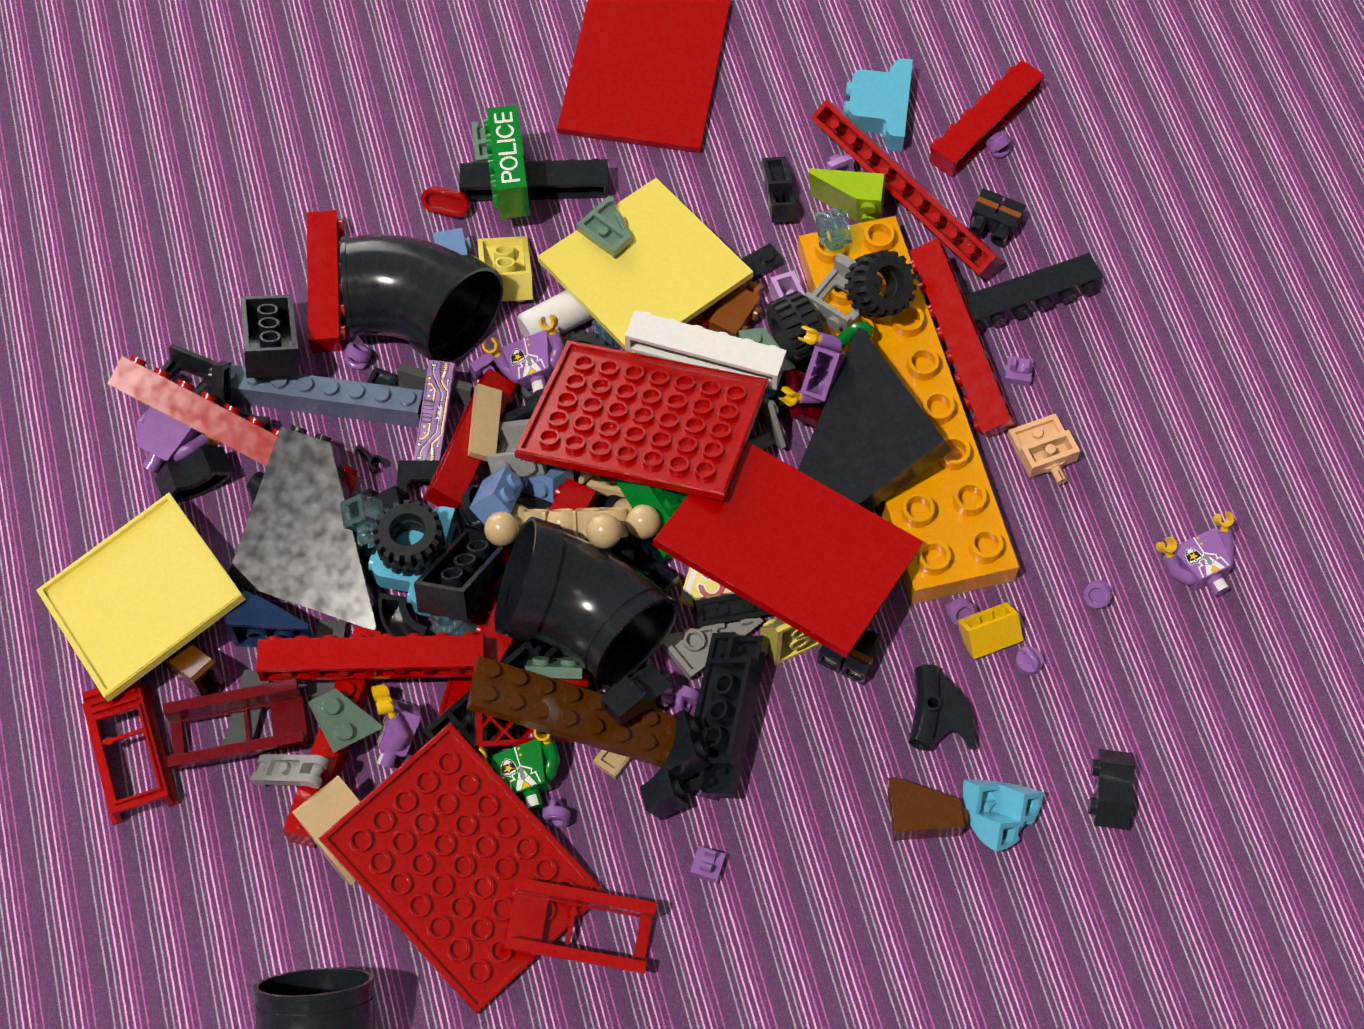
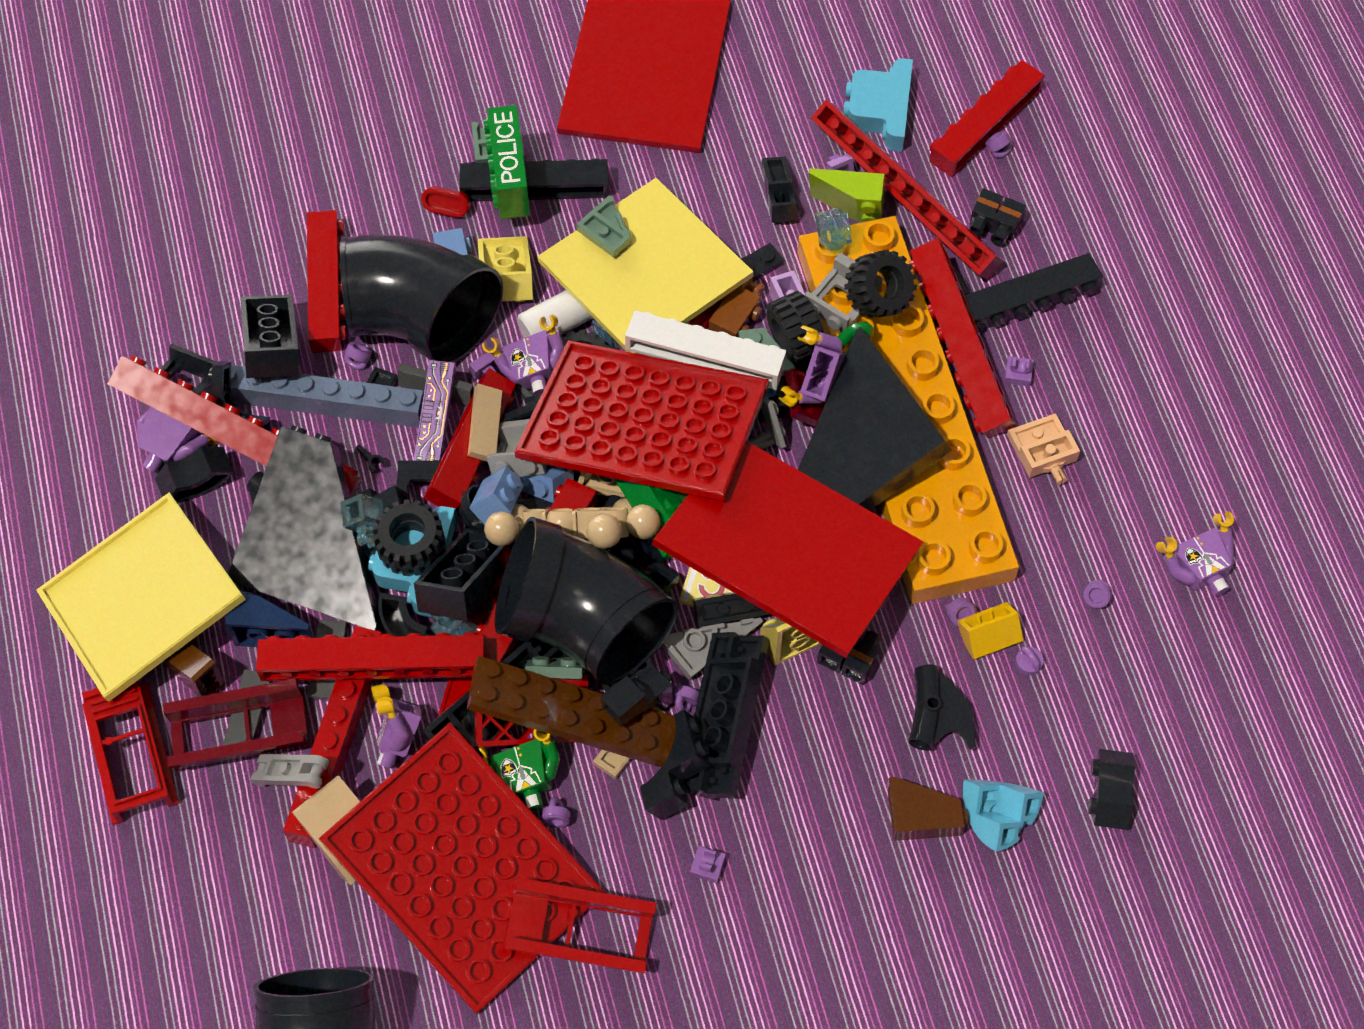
(342, 720): sand green wing -> none

